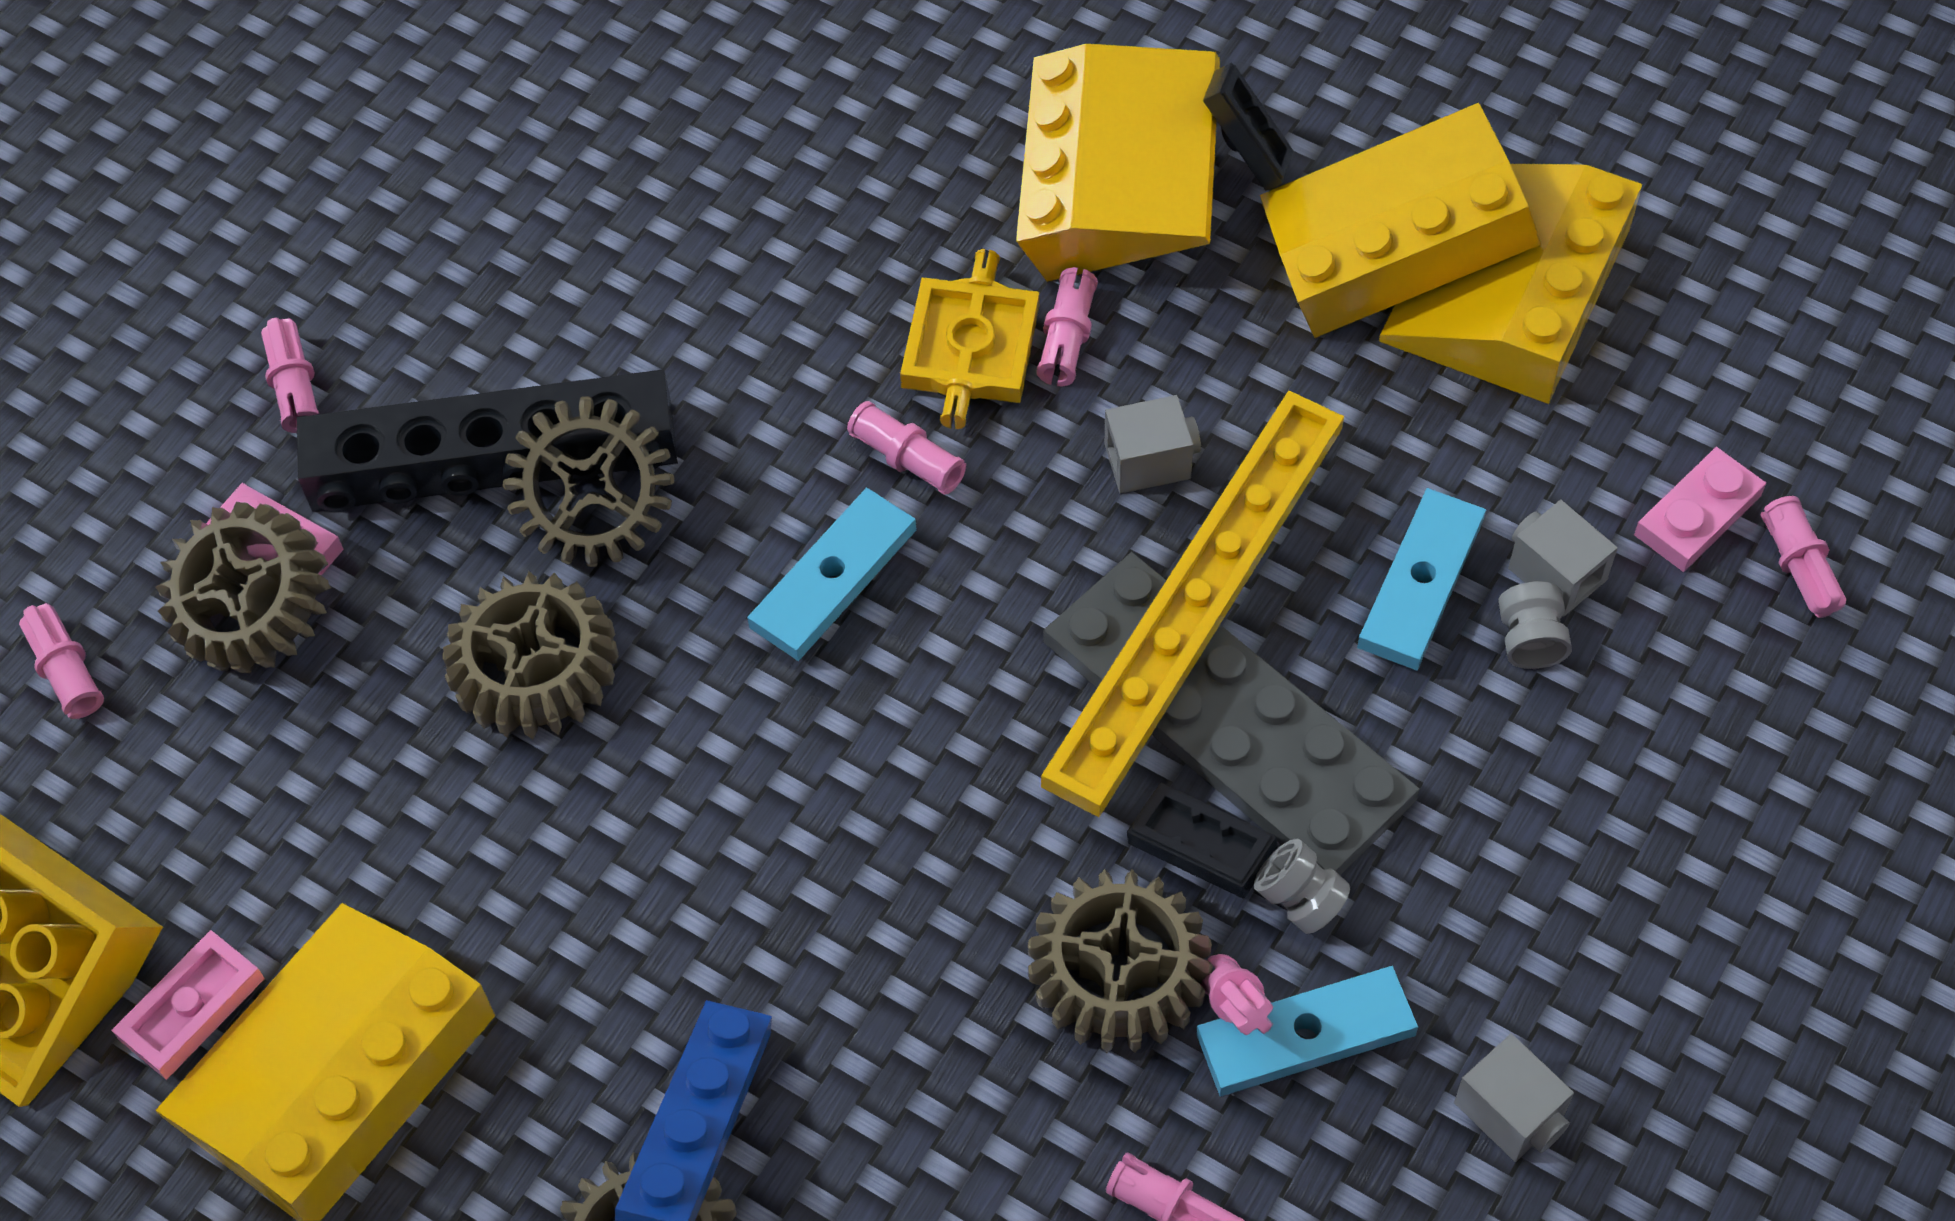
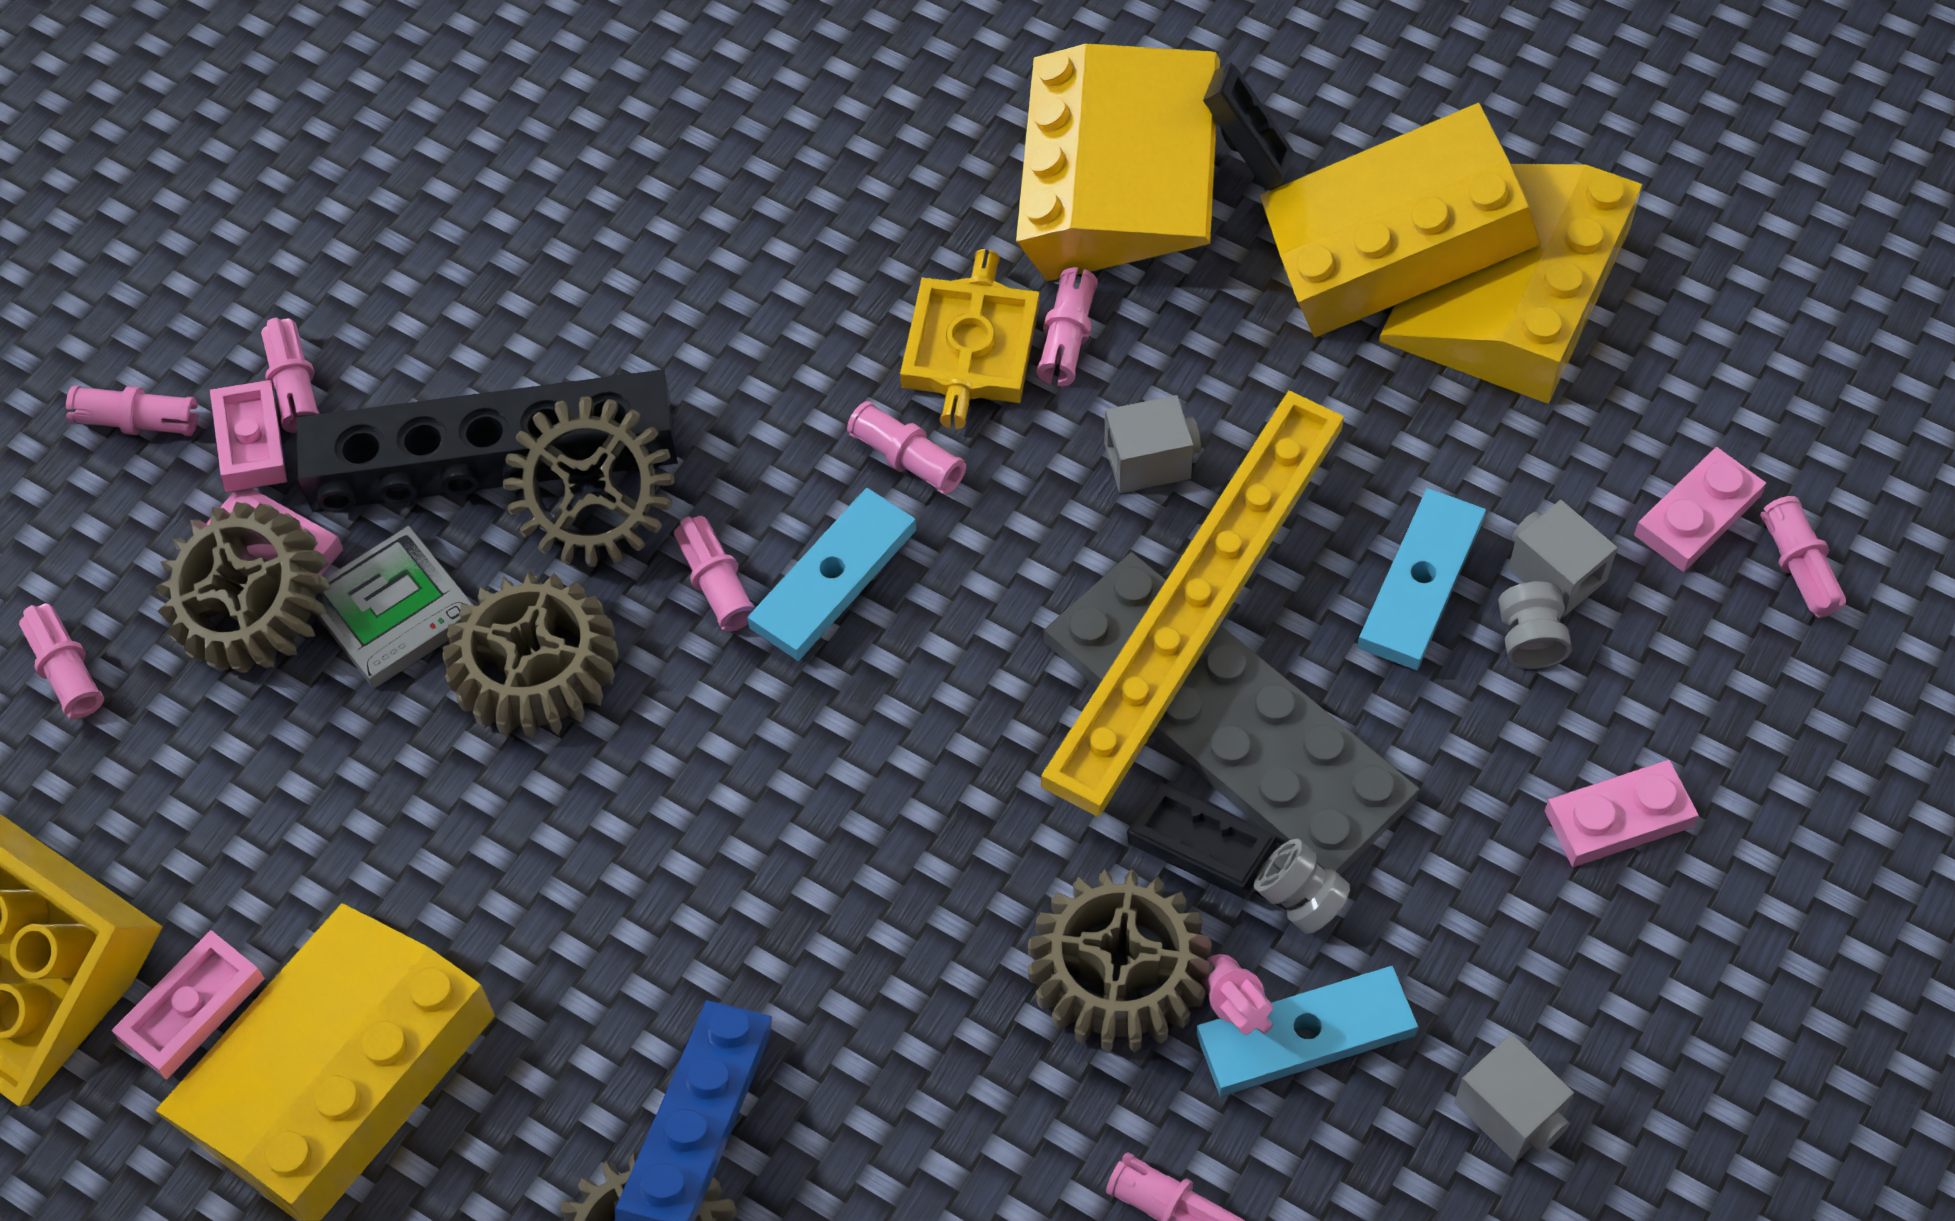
(132, 410): none -> bright pink pin
(248, 436): none -> bright pink plate
(391, 606): none -> tile
(714, 573): none -> bright pink axle
(1621, 813): none -> bright pink plate

